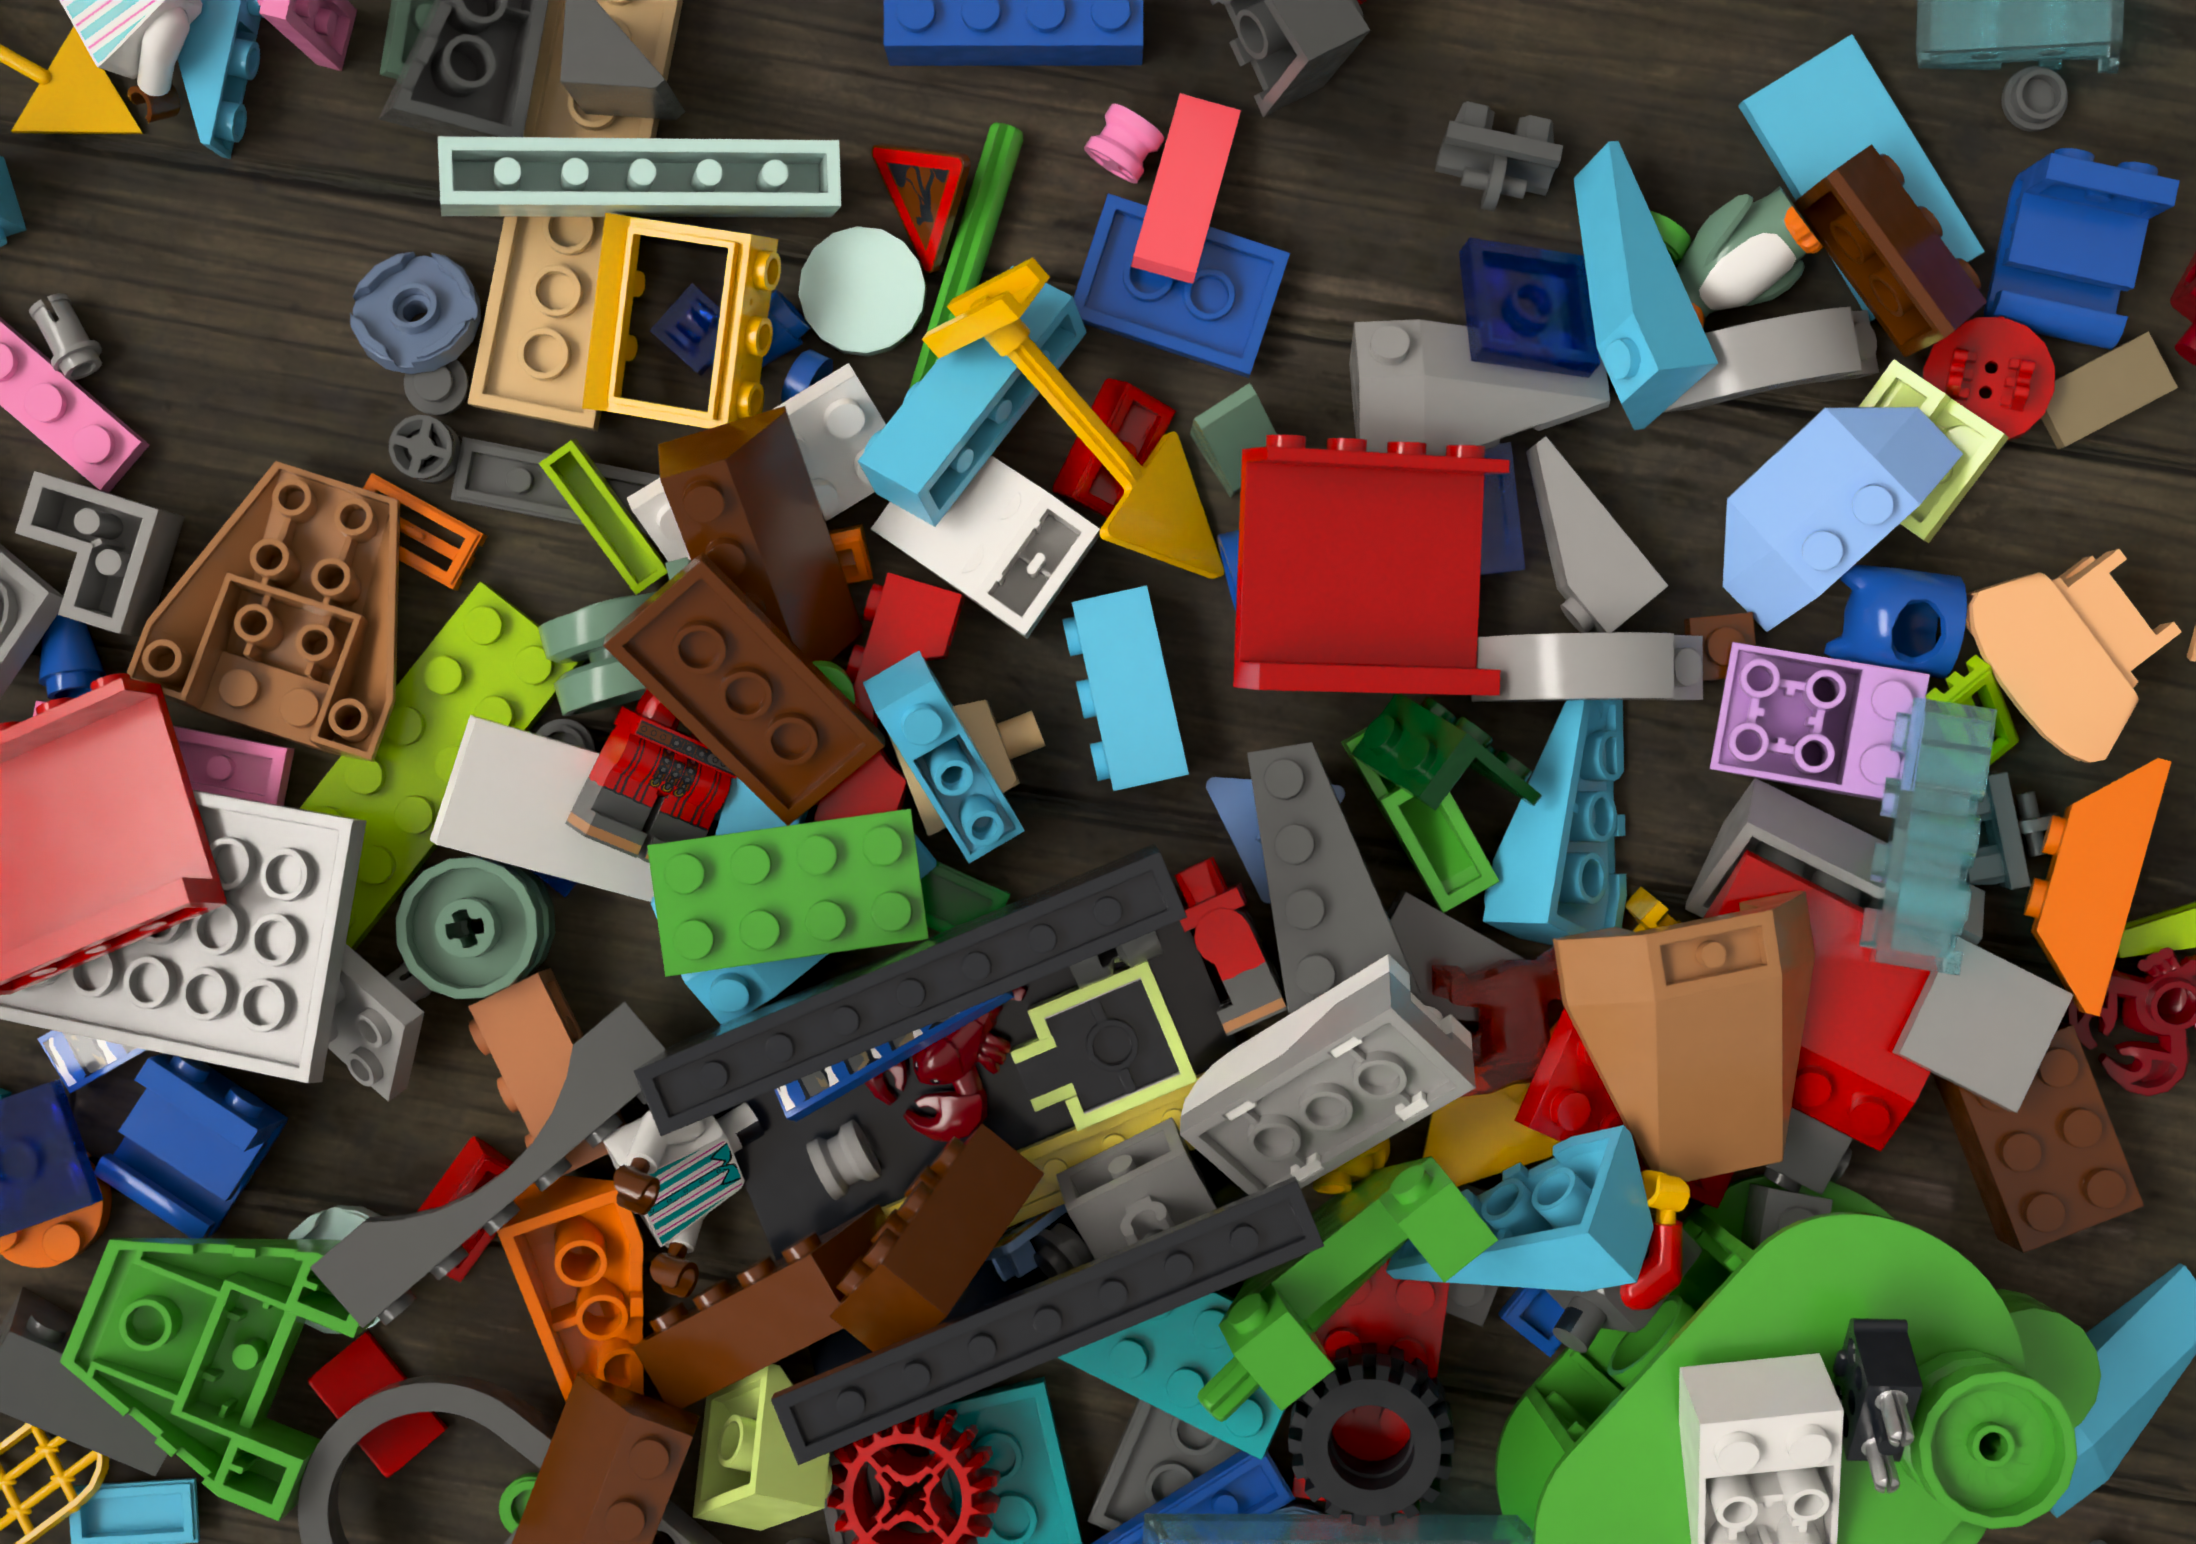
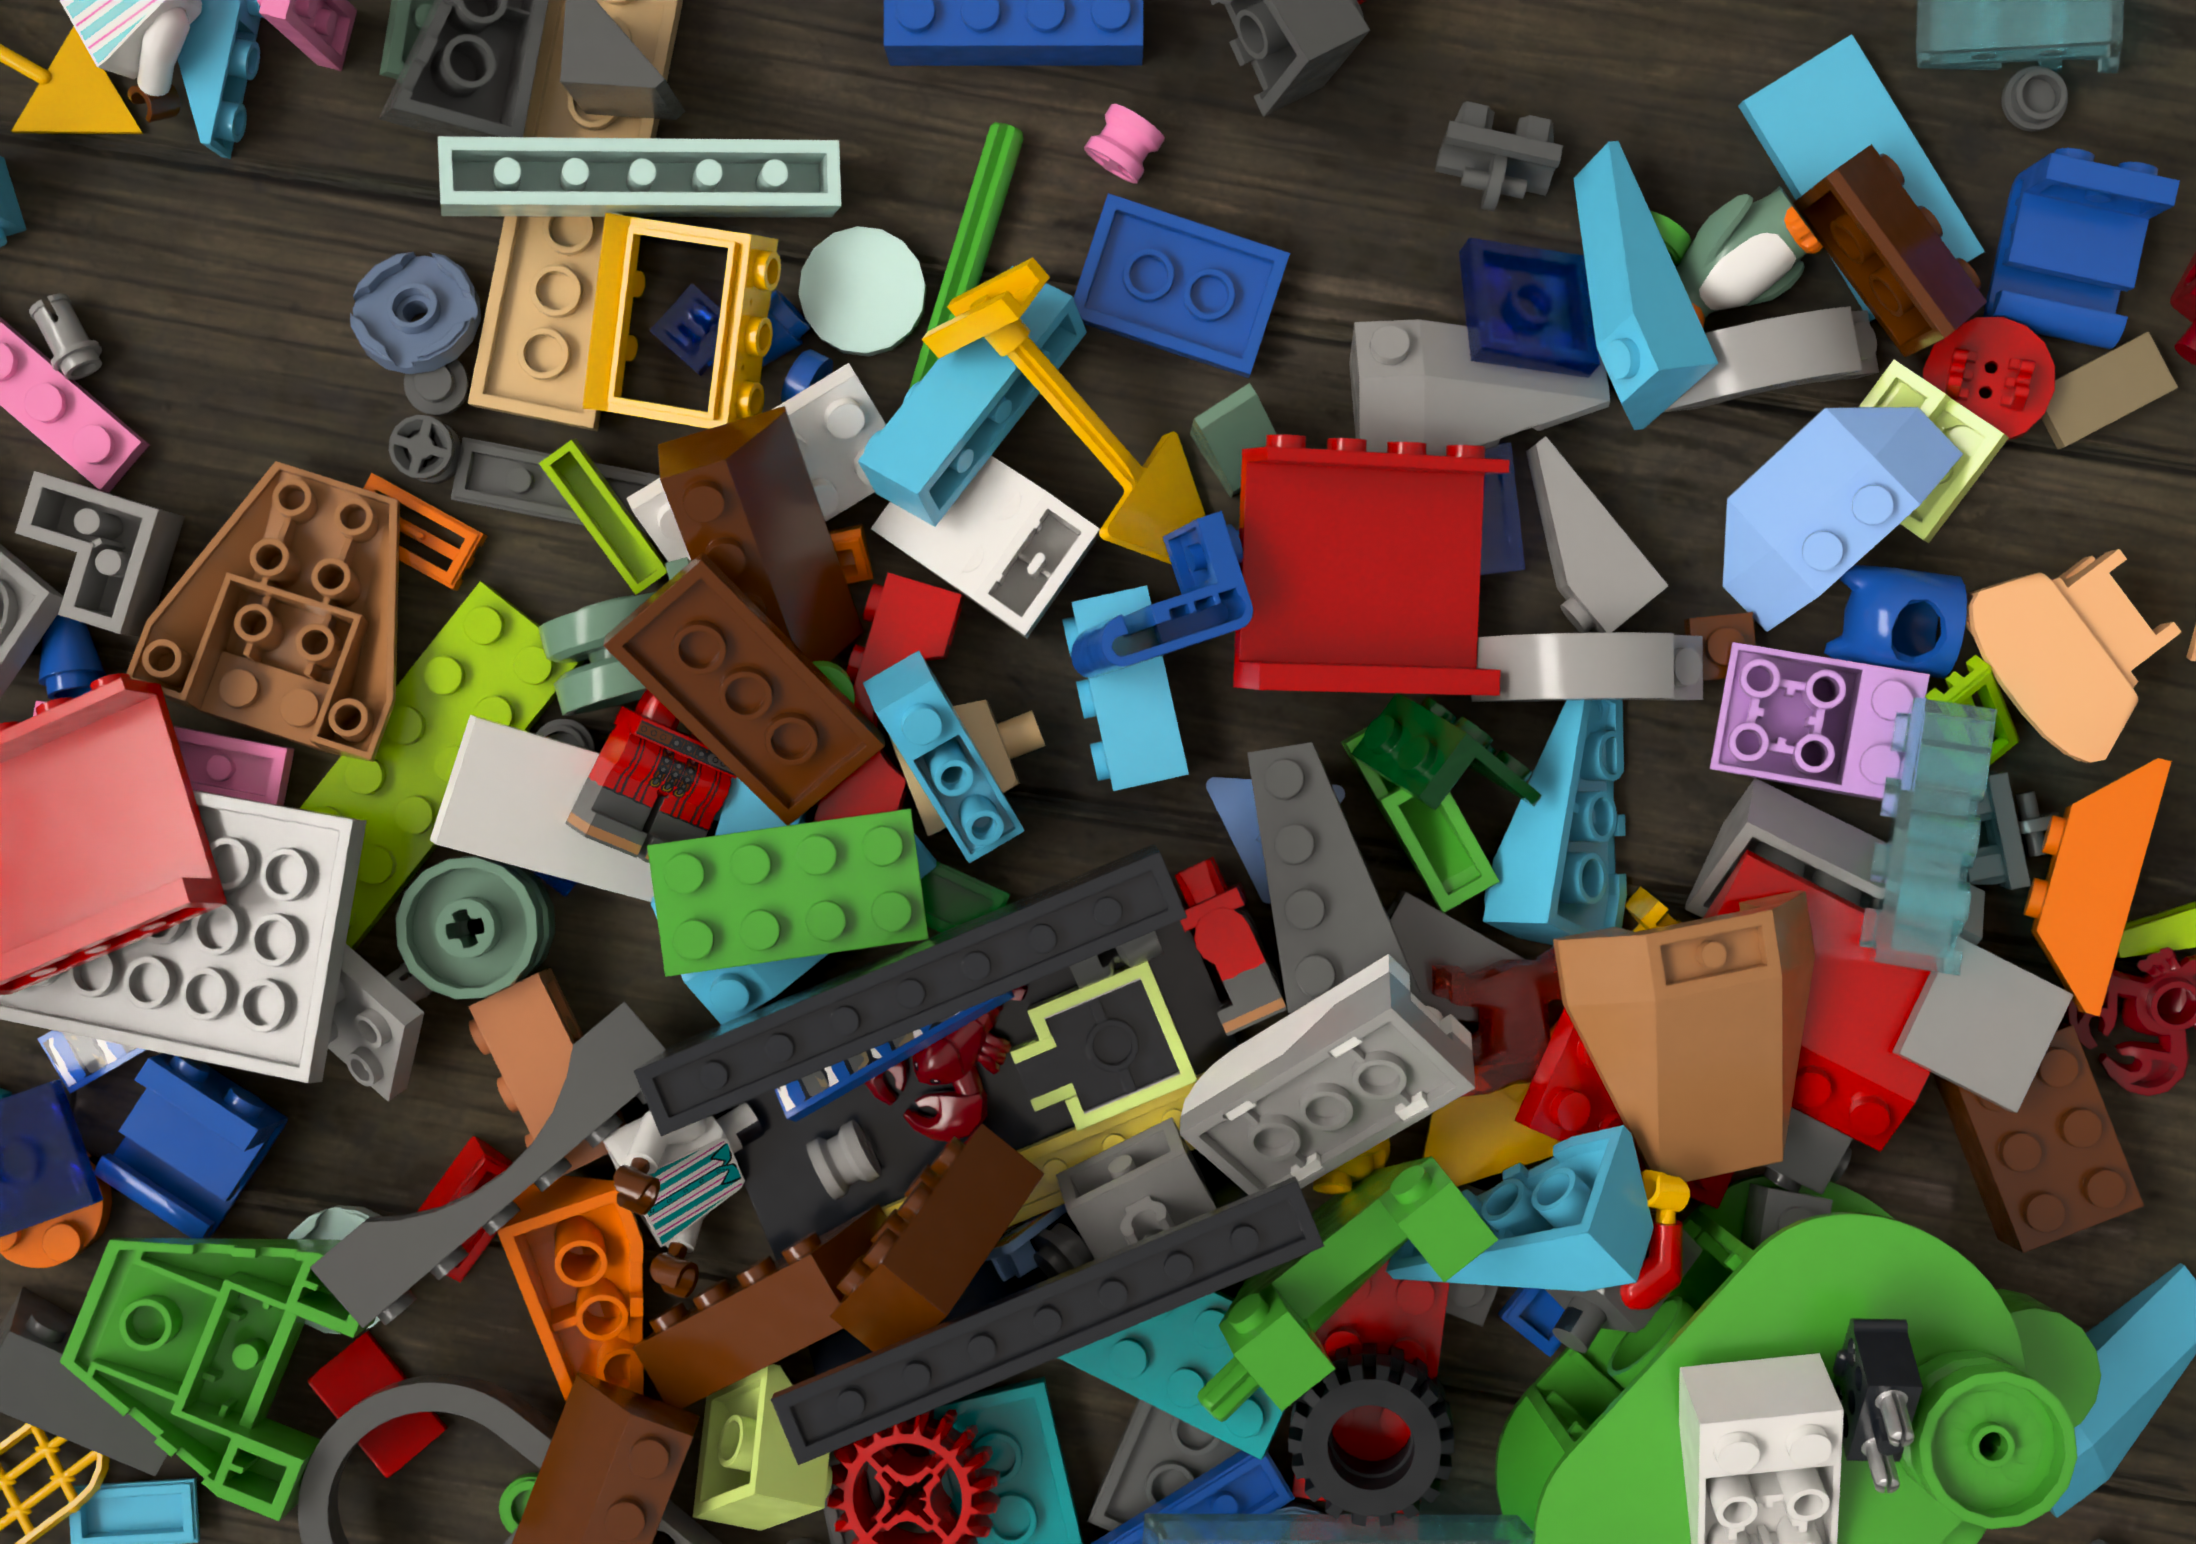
(926, 194): piece -> none
(1136, 422): red slope -> none
(1186, 188): coral tile -> none
(1210, 603): none -> blue piece

